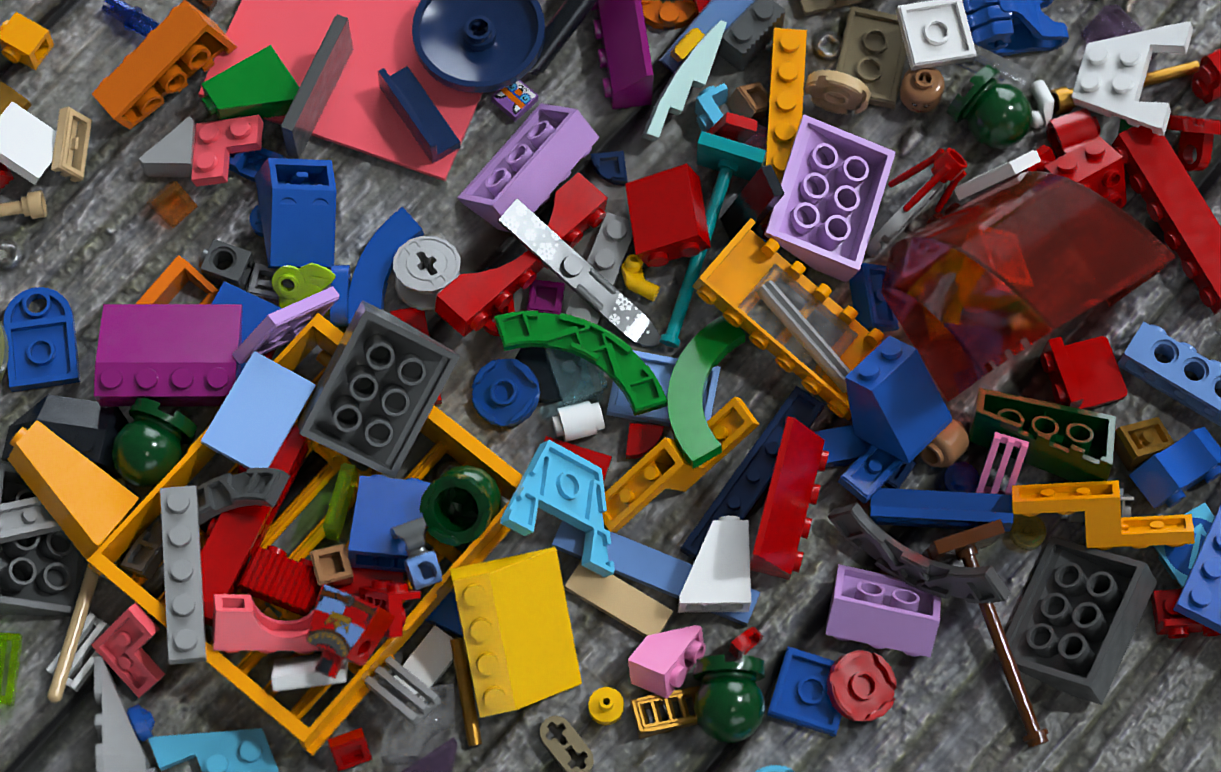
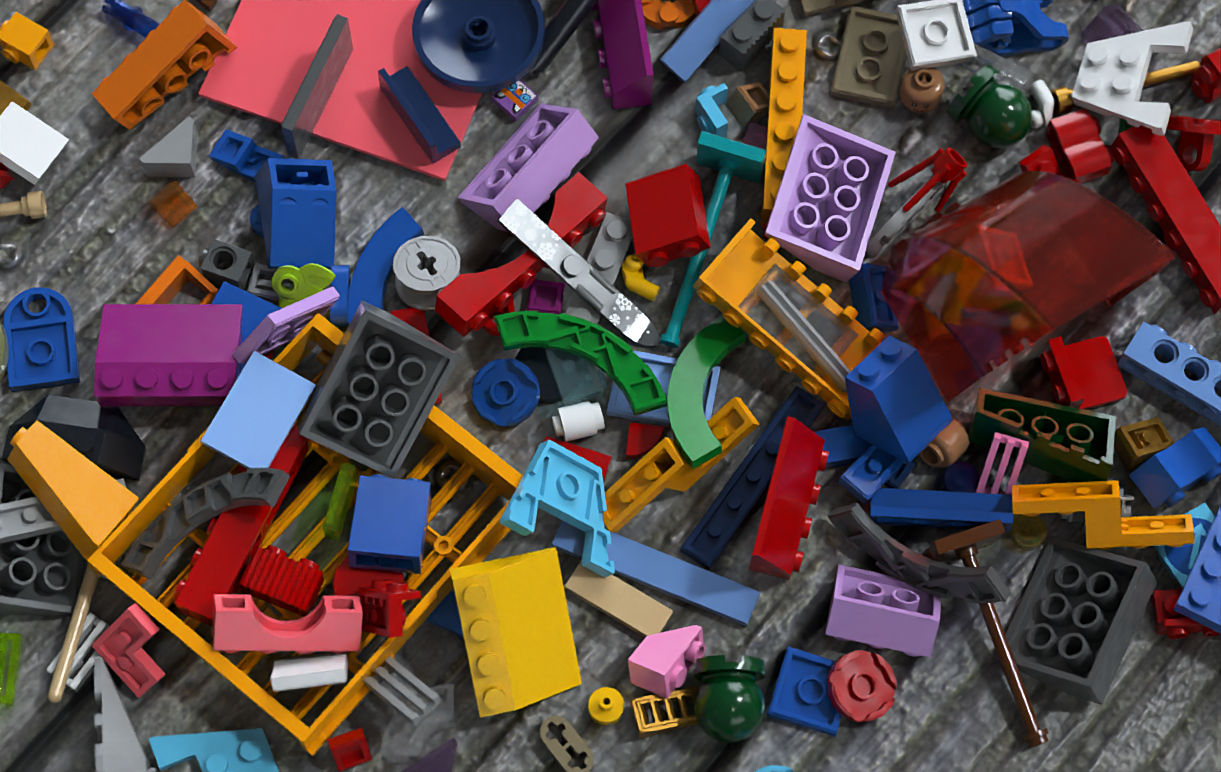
(68, 143): tan tile -> none
(141, 721): blue tile -> none
(150, 444): dark green tile -> none
(183, 575): light grey plate -> none
(217, 141): coral plate -> none
(251, 87): green slope -> none
(332, 566): medium nougat slope -> none
(345, 629): torso -> none
(420, 565): leg -> none
(429, 659): white tile -> none
(460, 505): dark green tile -> none
(466, 692): pearl gold bar -> none
(610, 166): dark blue tile -> none
(686, 44): yellow tile -> none
(691, 72): light aqua slope -> none
(721, 570): white slope -> none
(734, 127): red plate -> none
(745, 642): red tile -> none
(753, 202): black tile -> none
(837, 91): tan tile -> none
(997, 174): white tile -> none
(1096, 167): red bracket -> none

